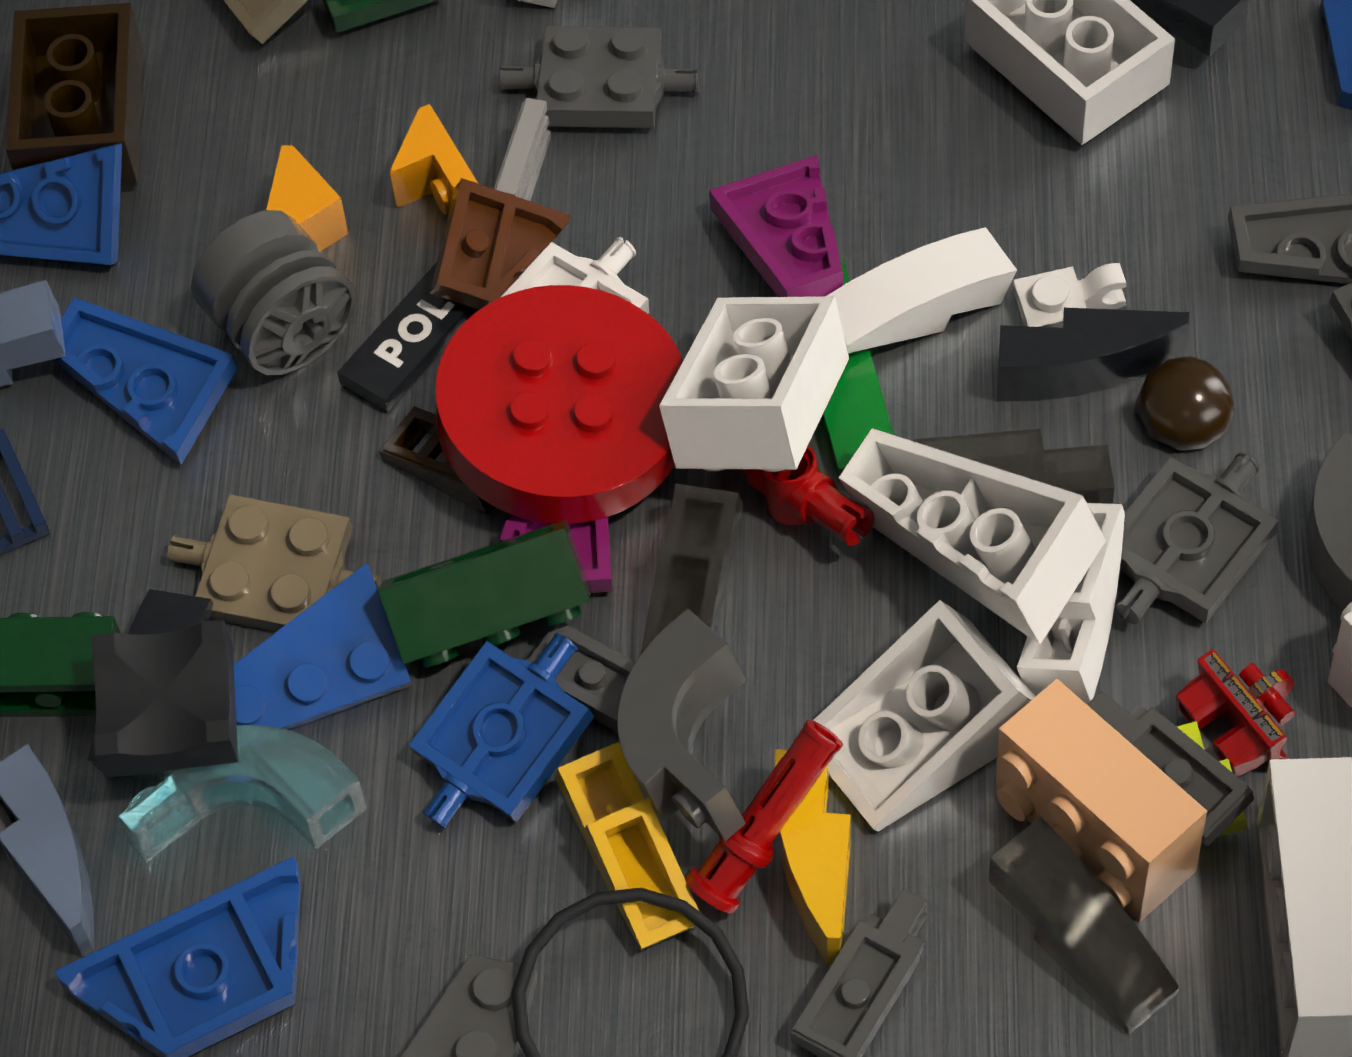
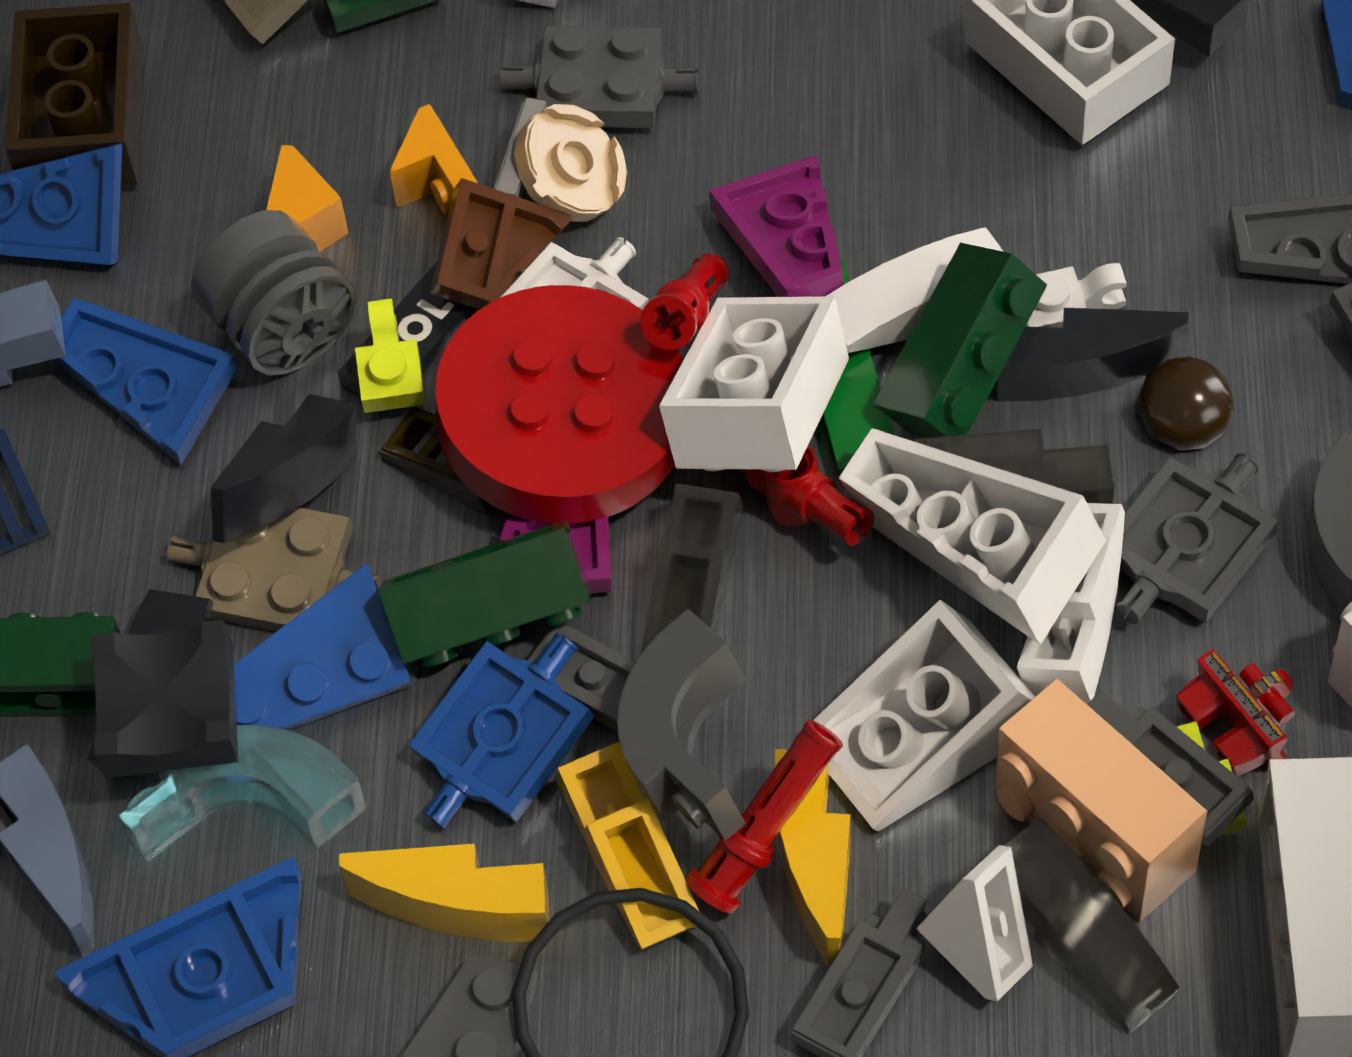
(283, 467): none -> black slope
(389, 368): none -> neon yellow plate
(450, 892): none -> yellow slope
(570, 162): none -> tan tile
(686, 301): none -> red pin
(960, 342): none -> dark green brick
(983, 926): none -> white slope

